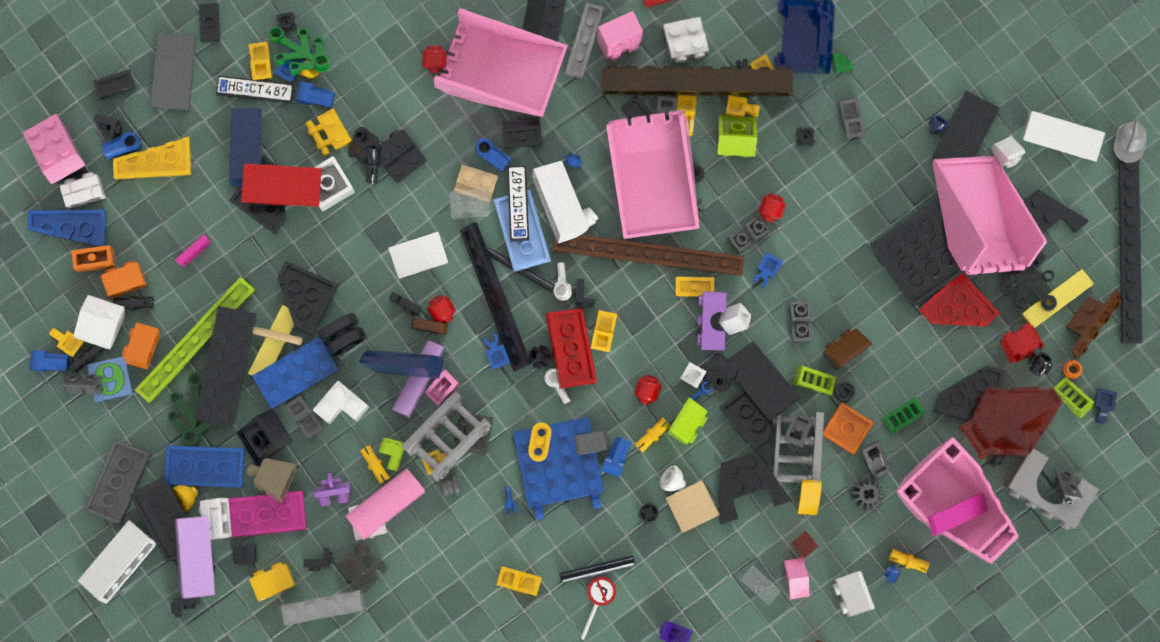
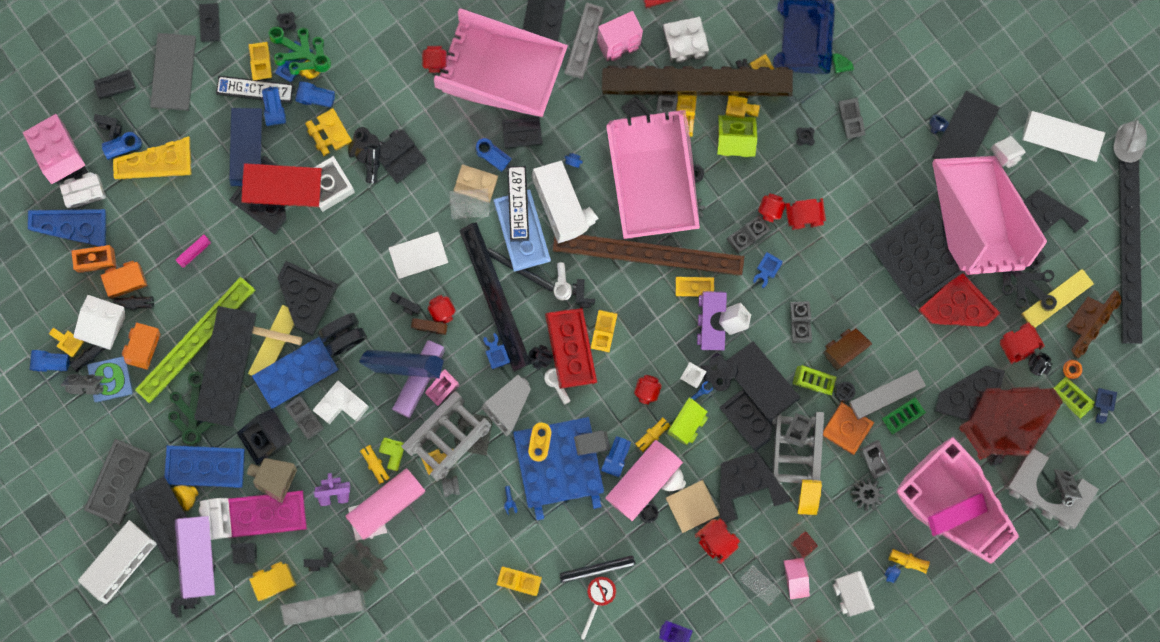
(273, 110): none -> blue piece
(507, 404): none -> light grey slope
(643, 480): none -> bright pink brick
(717, 540): none -> red brick
(805, 213): none -> red brick
(887, 394): none -> light grey tile

